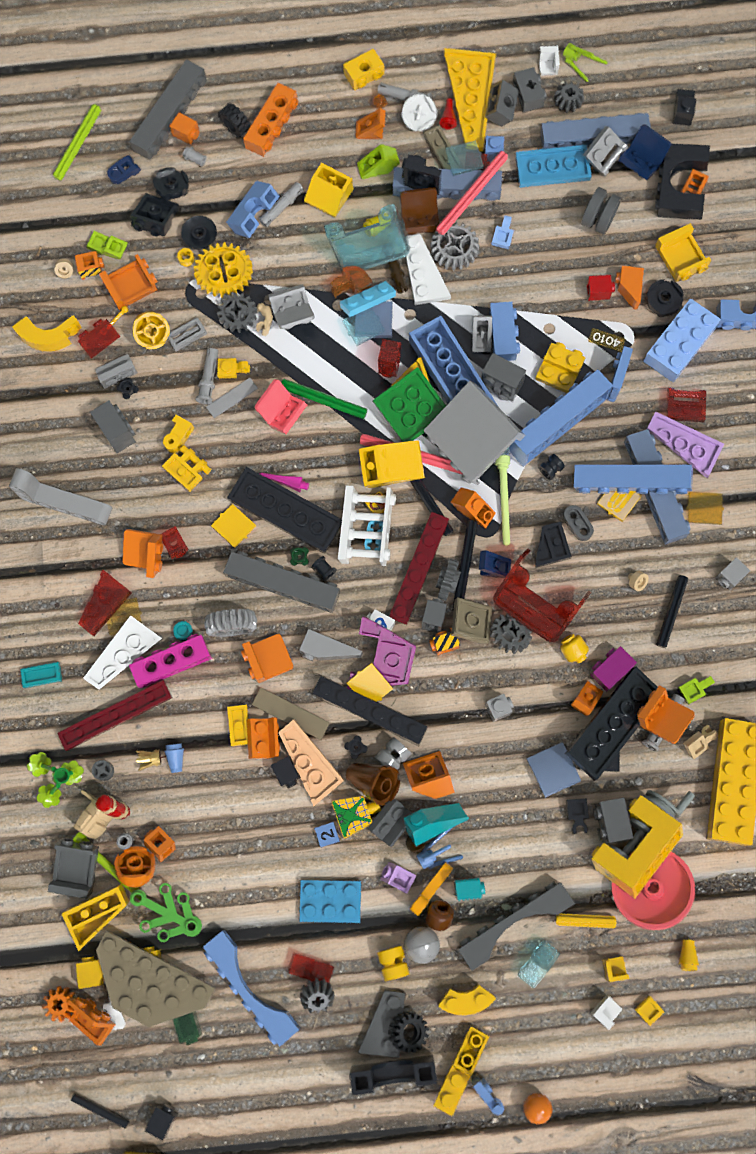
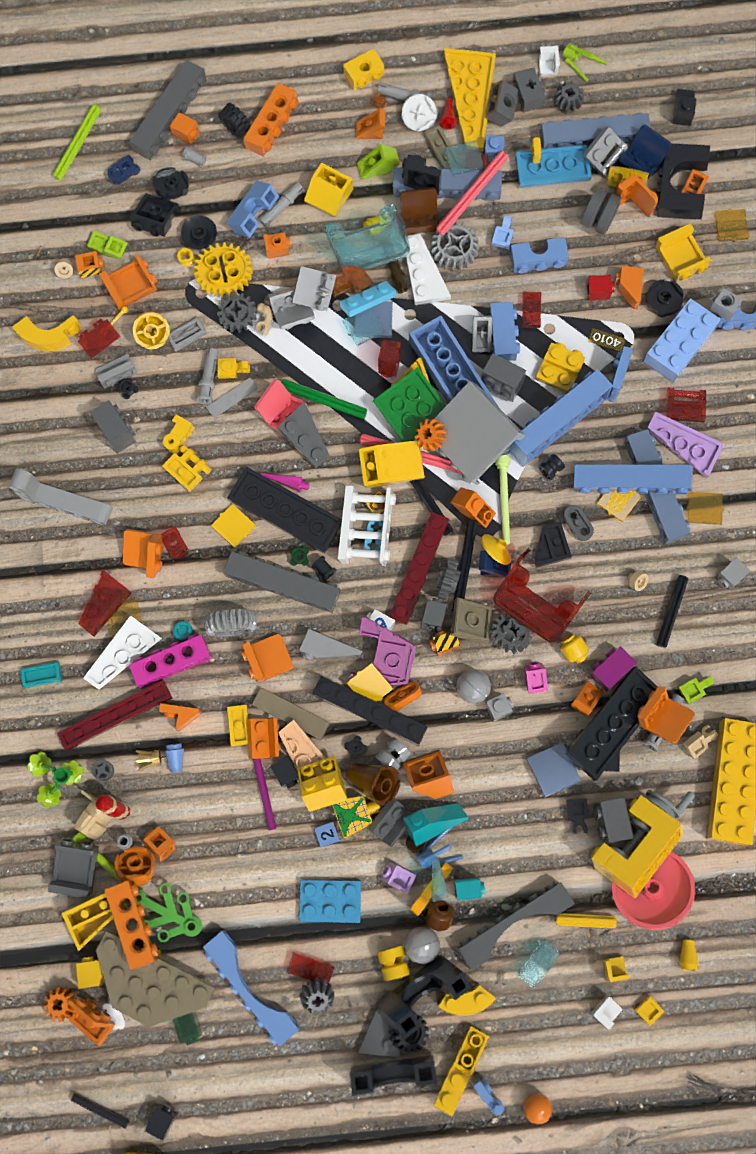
(121, 917): none -> orange brick
(185, 714): none -> orange slope
(264, 794): none -> magenta bar
(277, 245): none -> orange brick
(304, 436): none -> dark grey wing
(314, 288): none -> hinge
(321, 783): none -> yellow slope
(403, 696): none -> orange plate
(434, 427): none -> orange gear
(435, 976): none -> black arch
(439, 888): none -> clear light blue slope
(473, 686): none -> light grey piece
(496, 549): none -> yellow dish
(525, 260): none -> medium blue arch
(531, 310): none -> clear red tile
(536, 150): none -> yellow tile
(536, 677): none -> bracket
(616, 174): none -> yellow slope
(636, 190): none -> orange bracket
(725, 311): none -> light grey brick
(731, 225): none -> clear yellow piece

